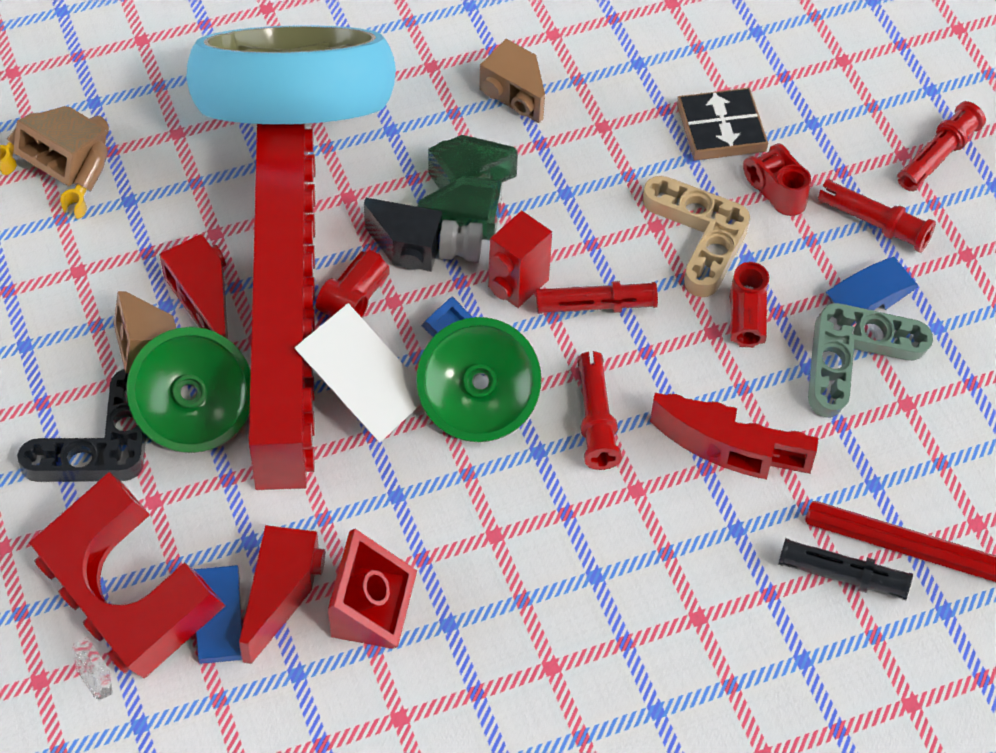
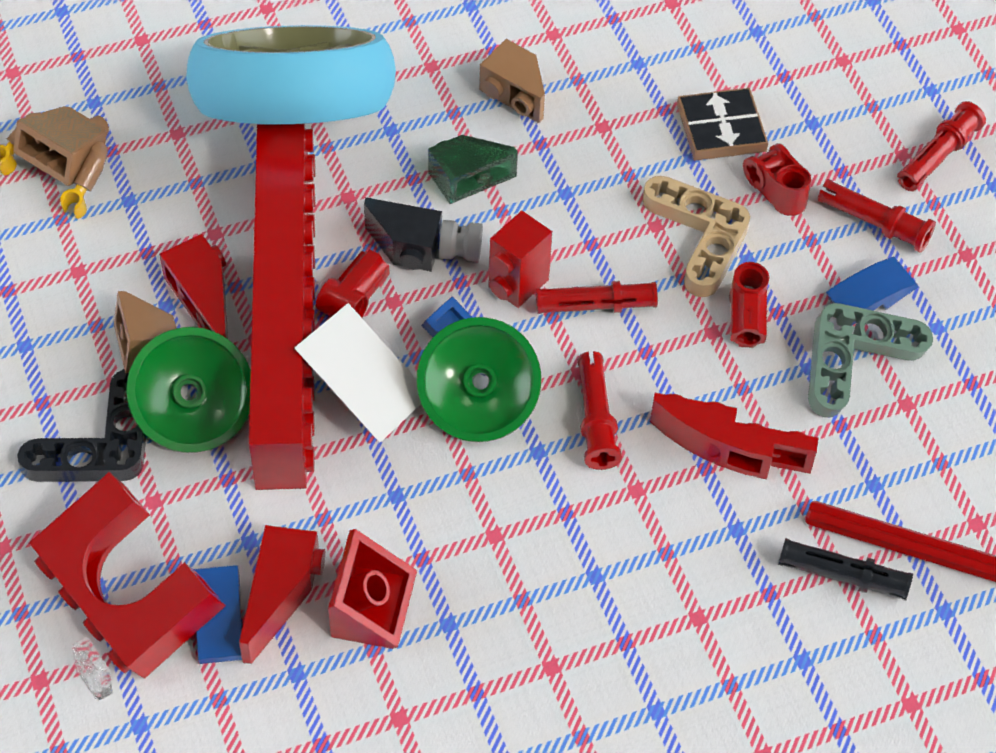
(468, 201): clear green slope -> none

